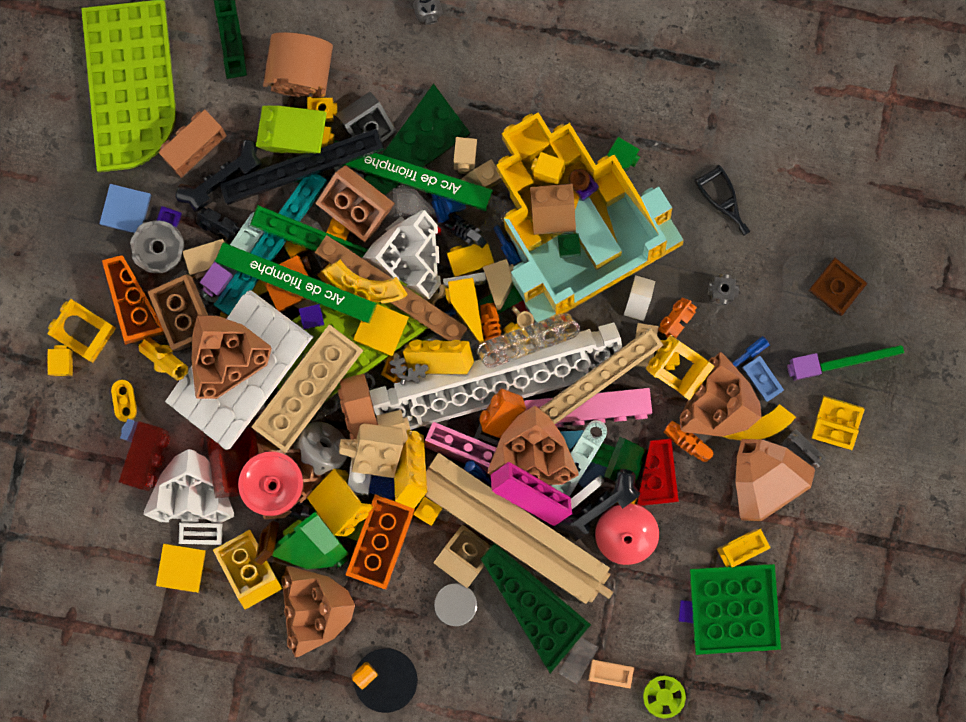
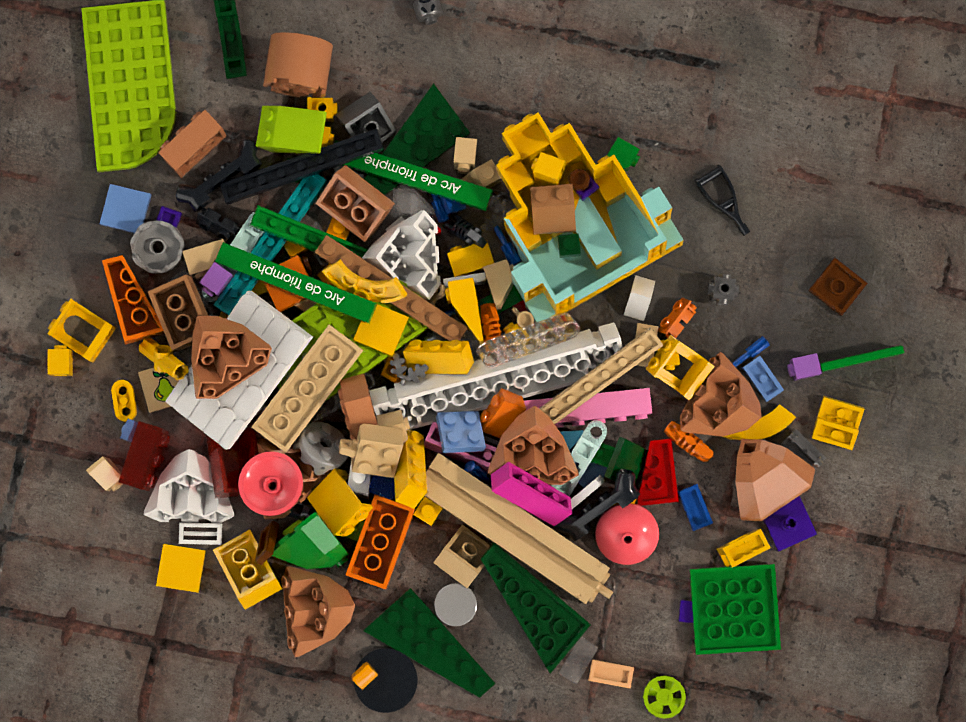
(105, 474): none -> tan slope
(156, 388): none -> tan tile
(311, 317): dark purple tile -> none
(422, 637): none -> dark green wing
(460, 431): none -> medium blue plate
(695, 507): none -> blue tile
(789, 525): none -> dark purple tile

